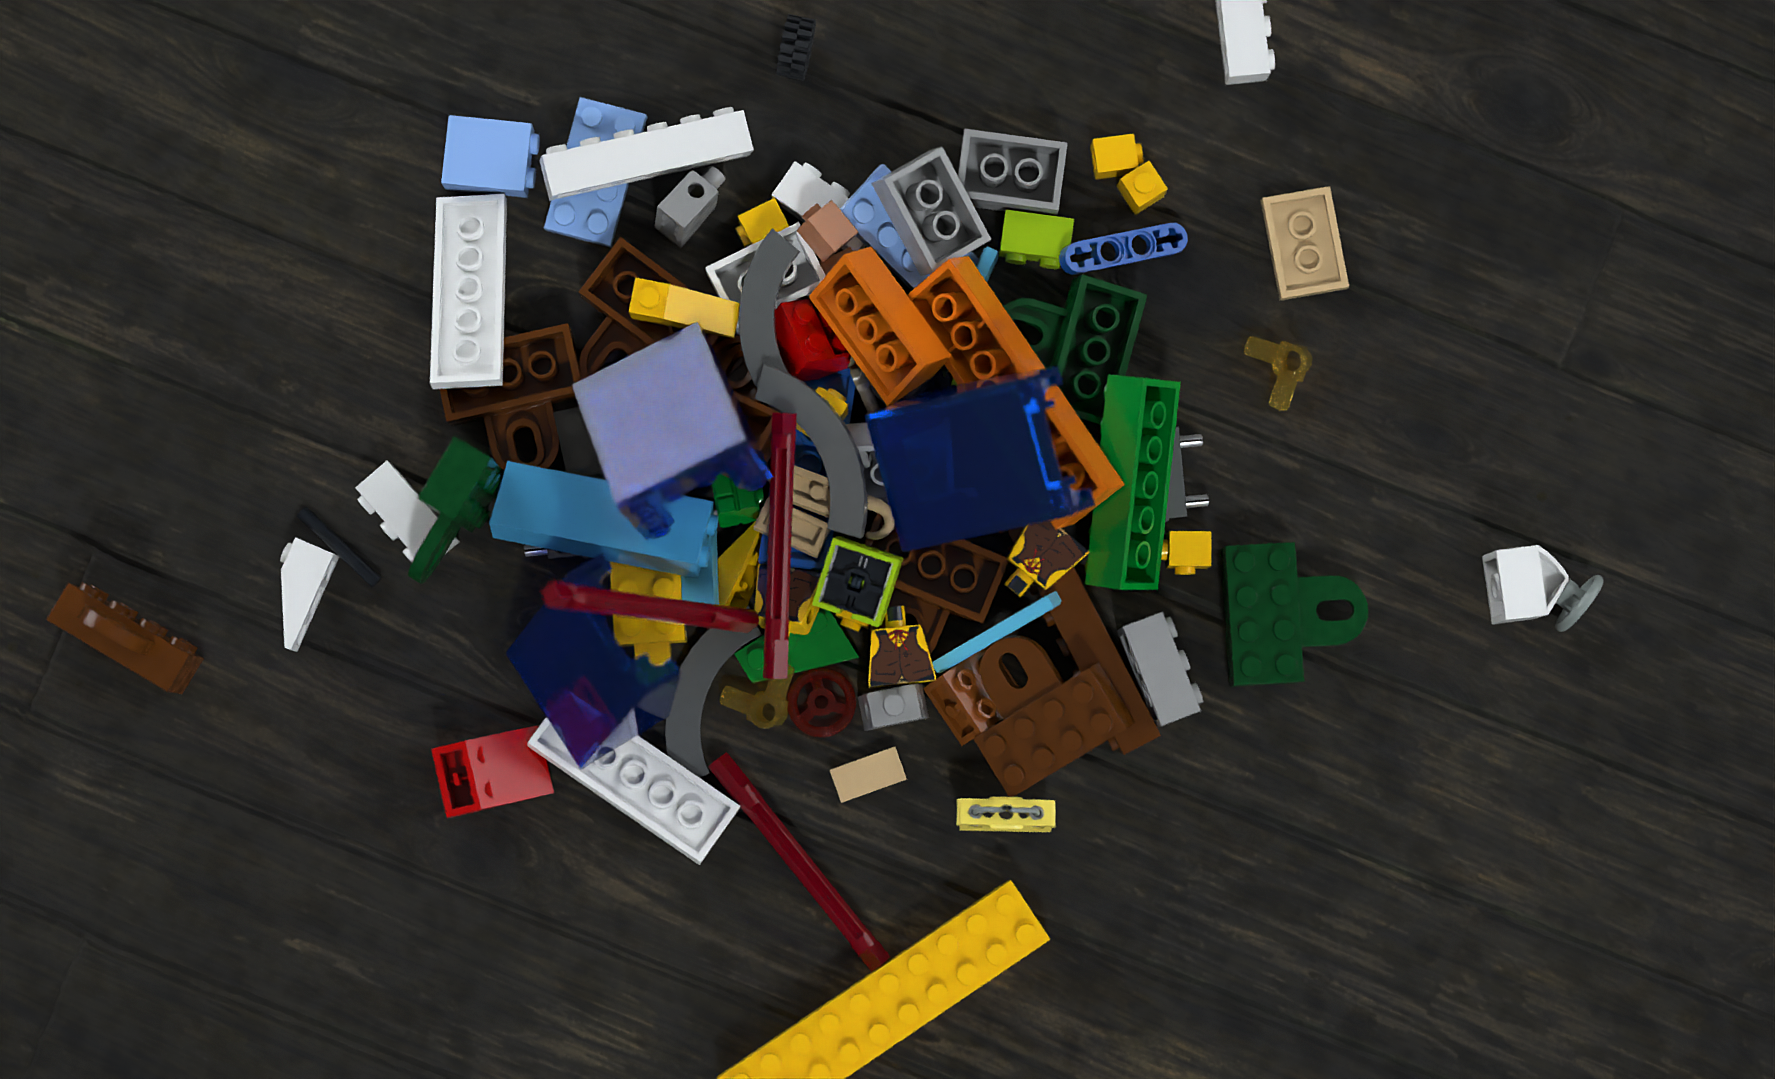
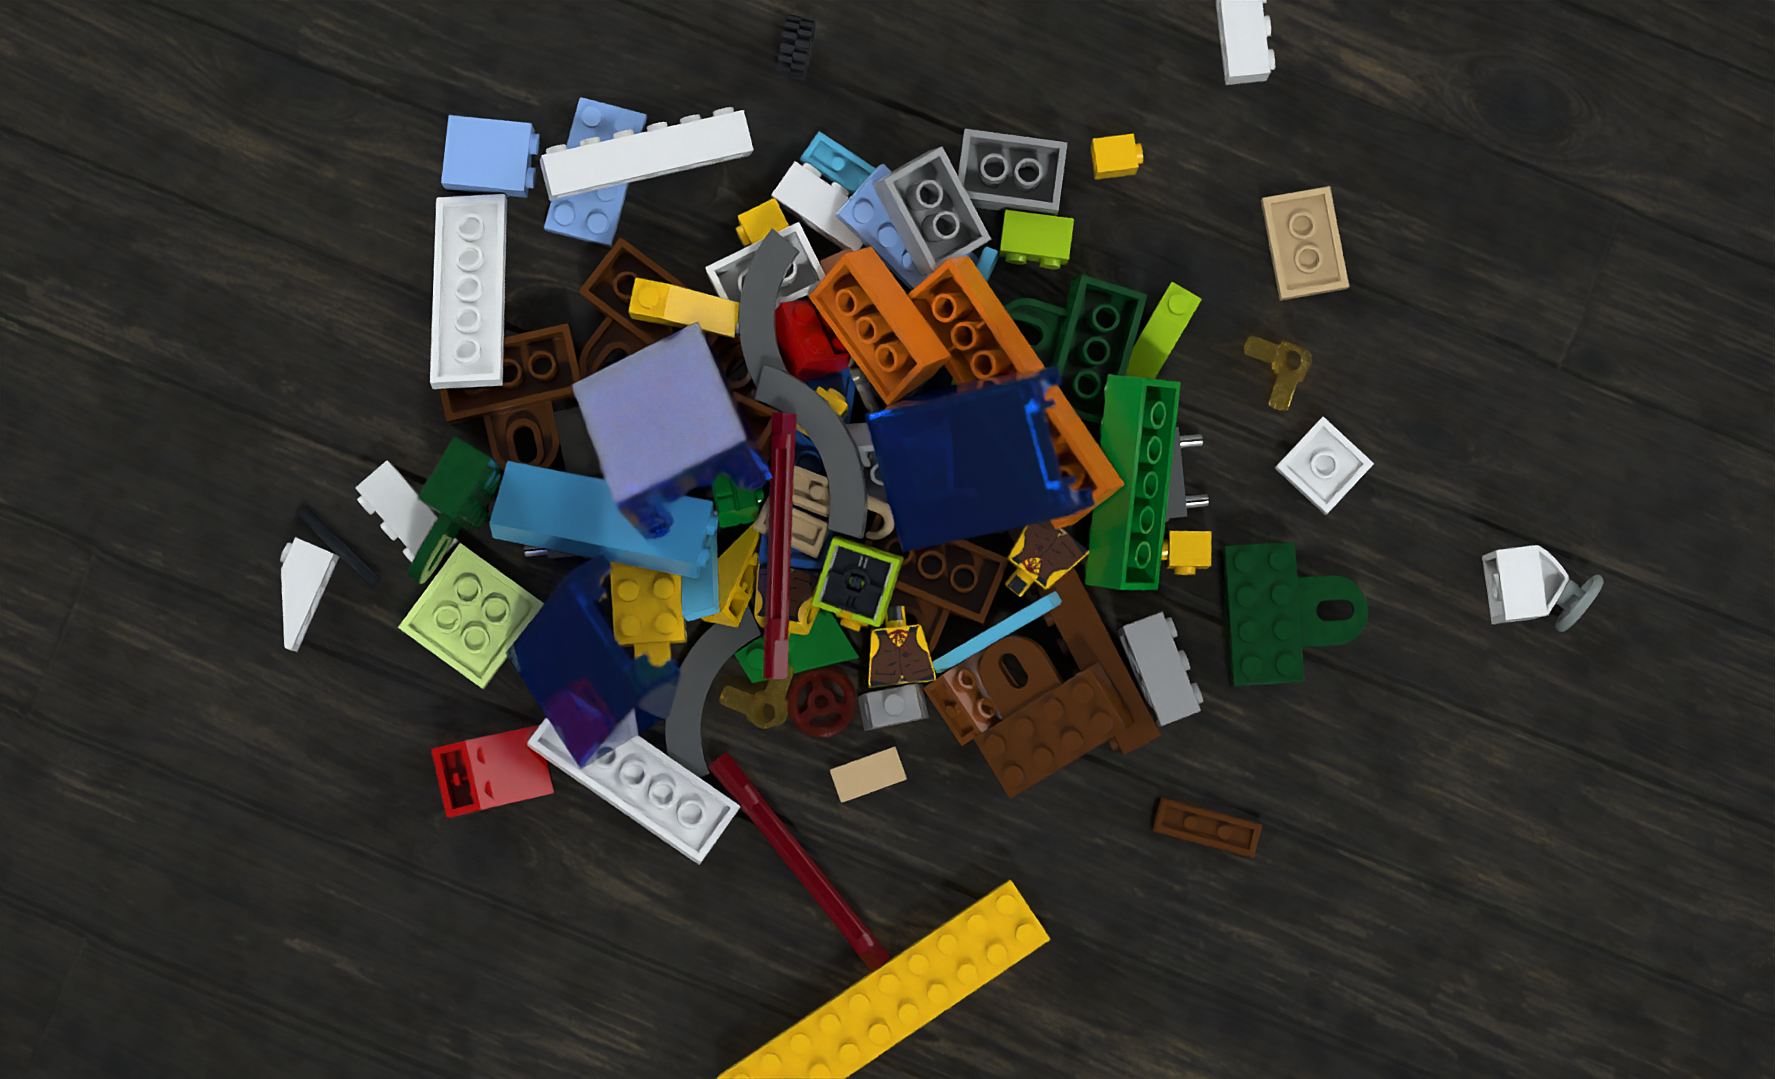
(124, 638): reddish brown brick -> none
(470, 615): none -> yellowish green plate
(649, 607): dark red piece -> none
(688, 205): light grey torso -> none
(826, 230): nougat brick -> none
(836, 163): none -> medium azure tile
(1039, 812): light yellow piece -> none
(1123, 248): blue beam -> none
(1142, 187): yellow brick -> none
(1162, 332): none -> lime slope
(1207, 827): none -> reddish brown tile
(1324, 465): none -> white plate

